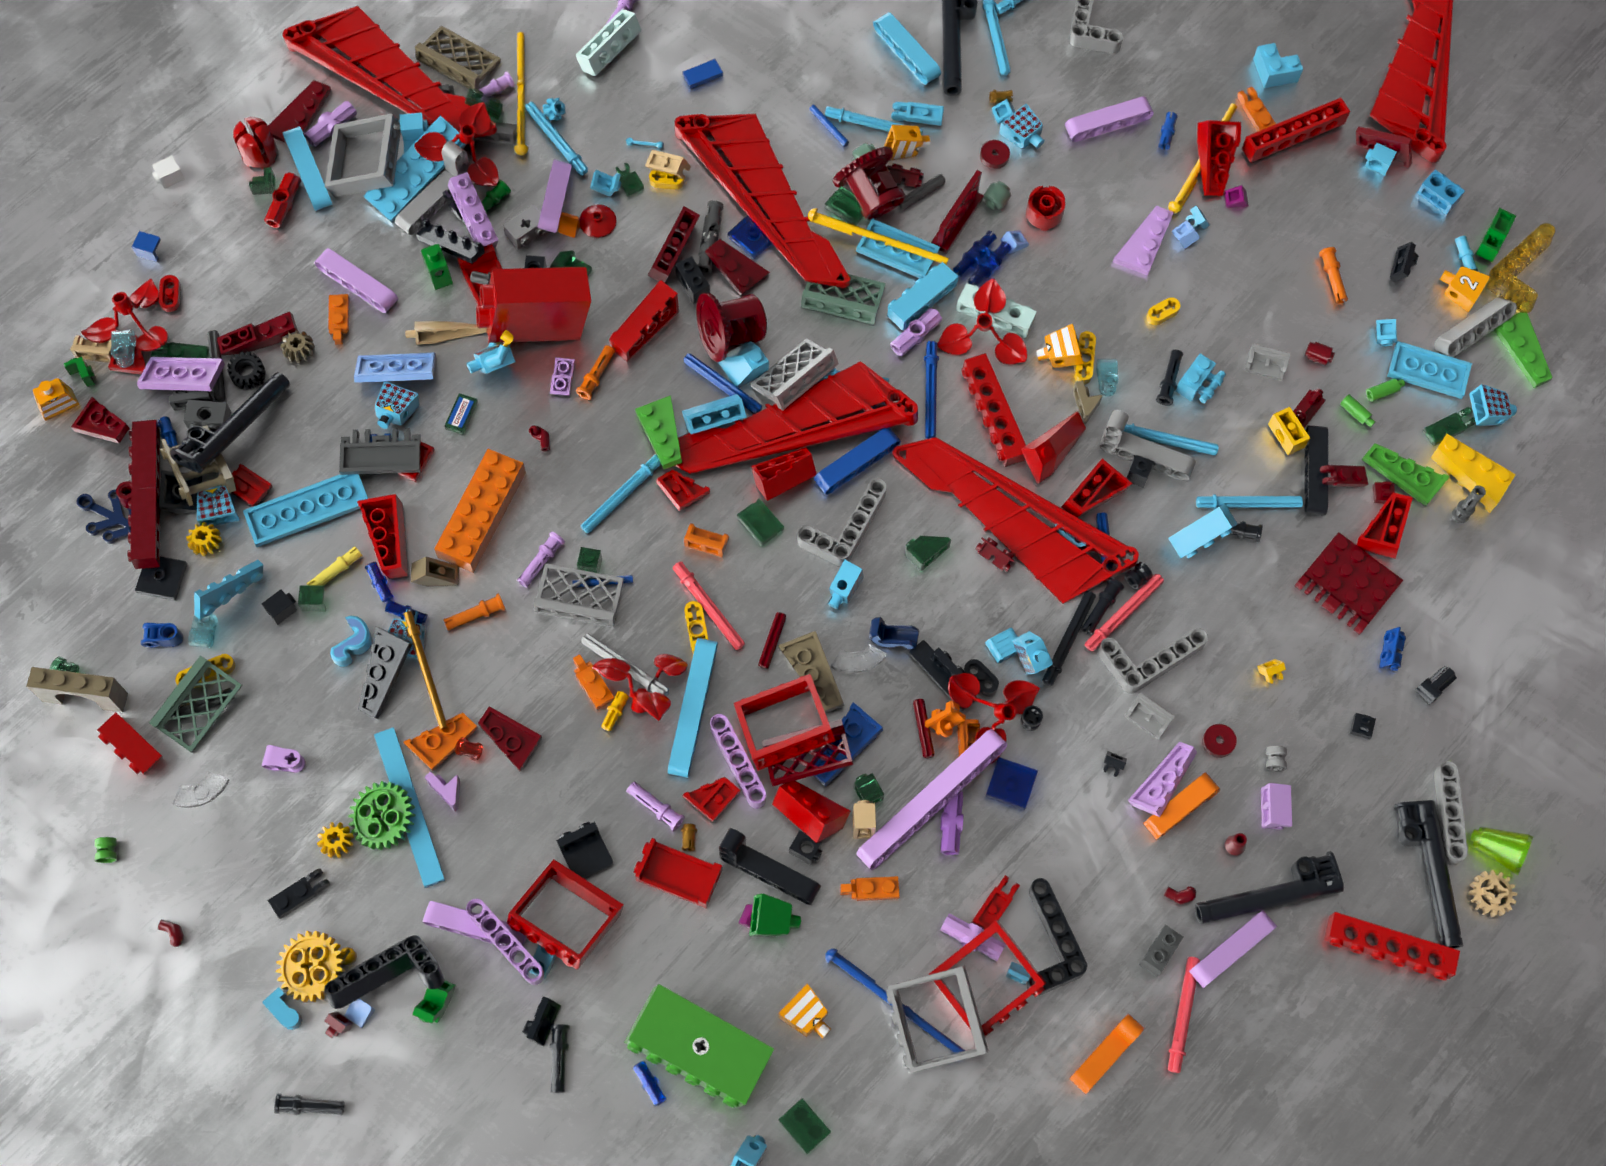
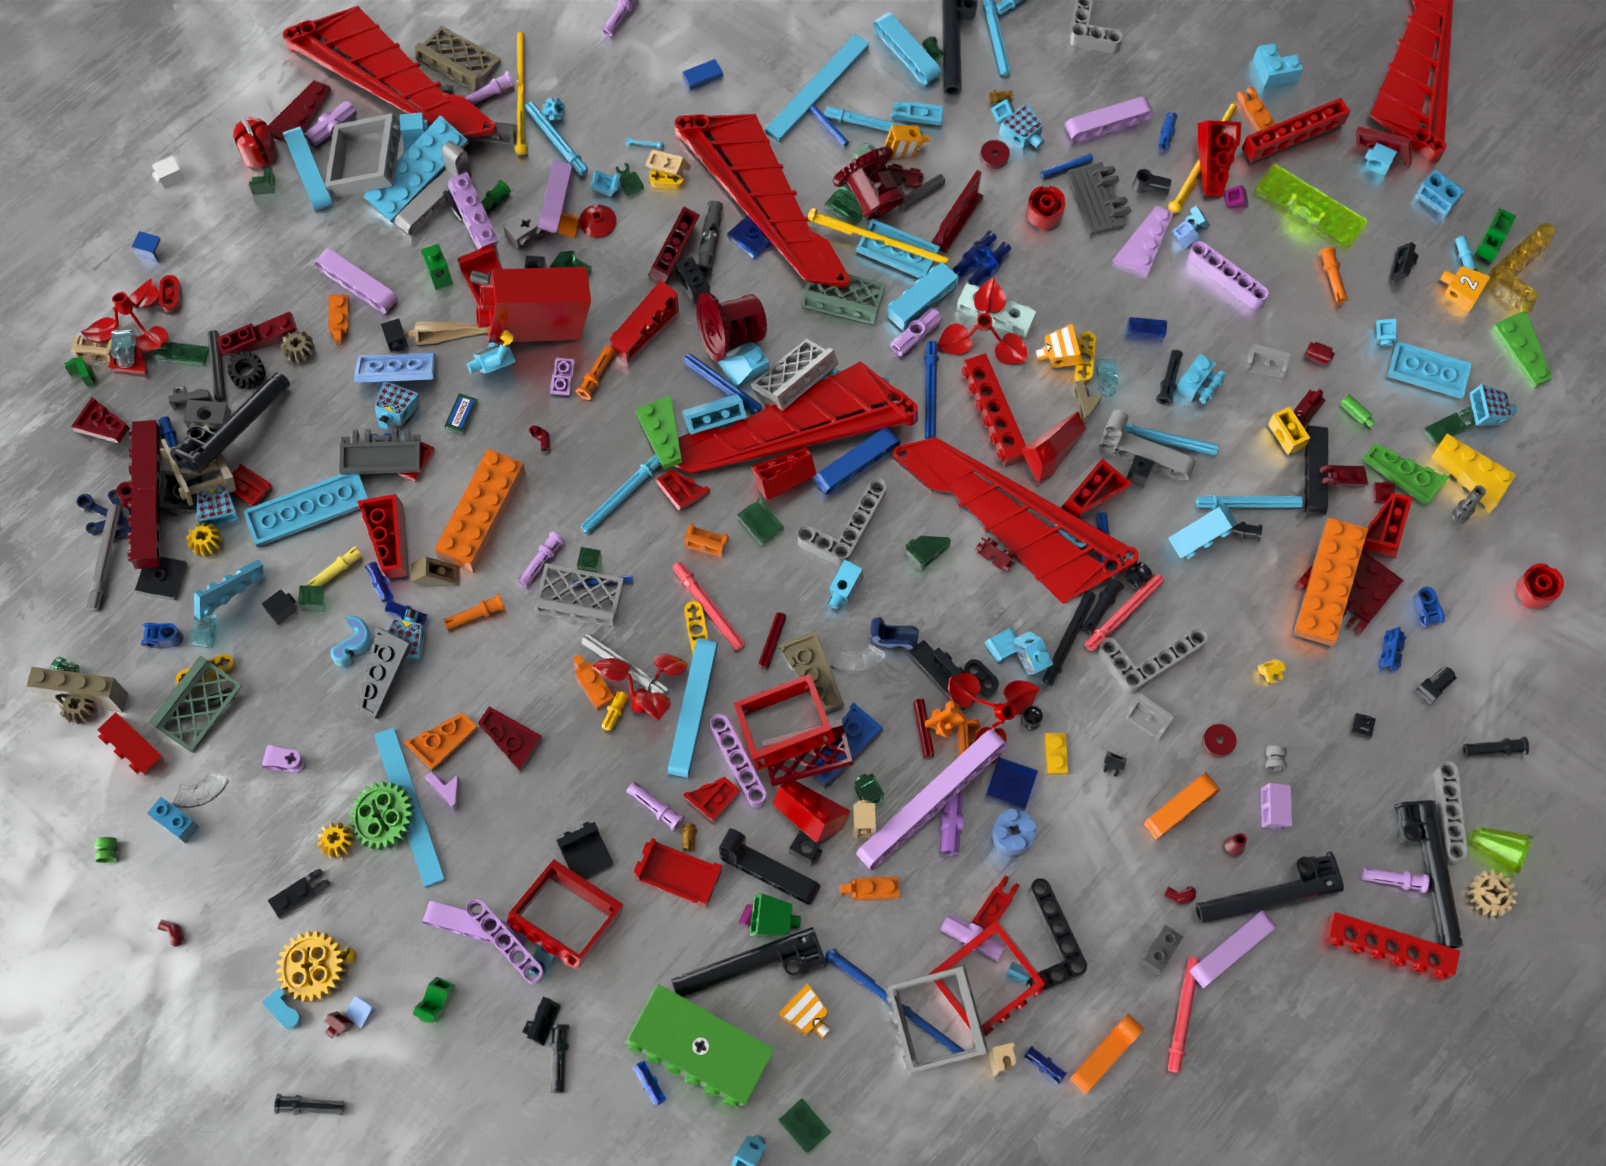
(54, 398): light orange torso -> none
(75, 714): none -> dark tan gear
(103, 559): none -> light grey axle
(173, 820): none -> dark azure brick
(180, 373): lavender plate -> none
(285, 192): red piece -> none
(383, 968): black beam -> none
(394, 335): none -> black brick
(413, 633): pearl gold bar -> none
(450, 242): black hinge -> none
(469, 749): clear red bush -> none
(472, 121): red plant -> none
(492, 104): clear green plate -> none
(608, 42): light aqua brick -> none
(735, 266): dark red wing -> none
(799, 948): none -> black piece
(817, 87): none -> medium azure tile
(932, 48): none -> clear green bush
(997, 195): sand green head -> none
(1000, 1057): none -> tan hinge
(1015, 240): light blue slope -> none
(1022, 840): none -> medium blue brick
(1045, 1065): none -> clear blue pin
(1056, 754): none -> yellow plate
(1067, 165): none -> blue bar
(1095, 201): none -> dark grey hinge
(1146, 327): none -> clear blue brick
(1151, 183): none -> black piece
(1163, 781): lavender wing -> none
(1164, 314): yellow beam -> none
(1232, 282): none -> lavender beam
(1311, 205): none -> clear neon green bracket
(1330, 581): none -> orange brick
(1384, 389): bright green cylinder -> none
(1405, 879): none -> lavender pin
(1430, 610): none -> blue piece
(1475, 326): light grey beam -> none
(1503, 747): none -> black pin
(1539, 586): none -> red brick

